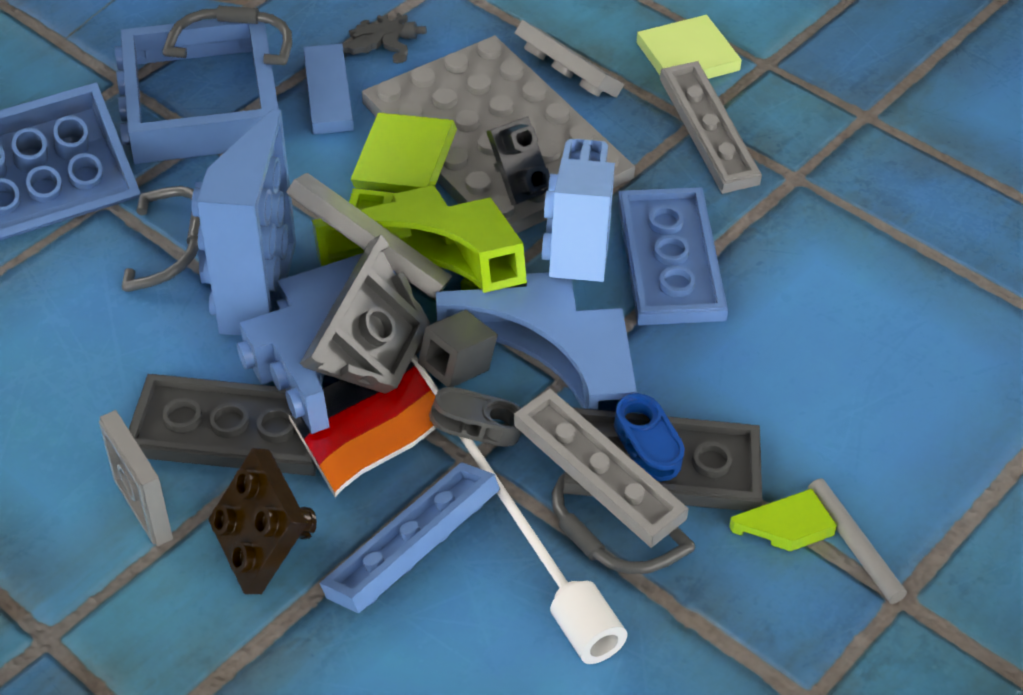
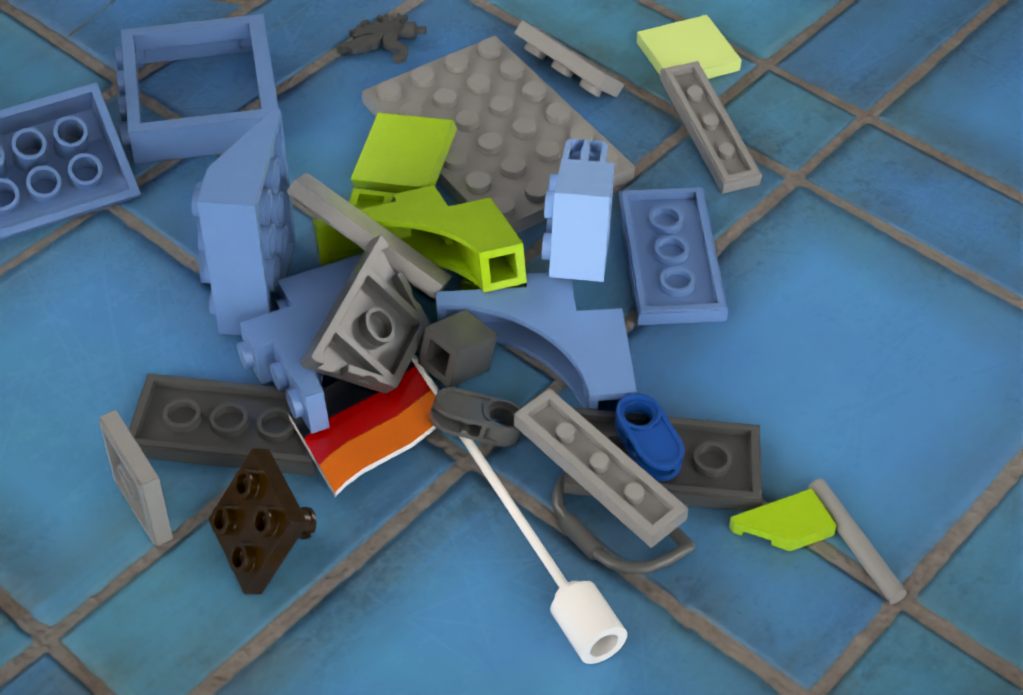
(129, 283): dark grey piece -> none
(234, 15): dark grey piece -> none
(328, 89): medium blue tile -> none
(409, 537): medium blue plate -> none
(519, 160): black hips -> none

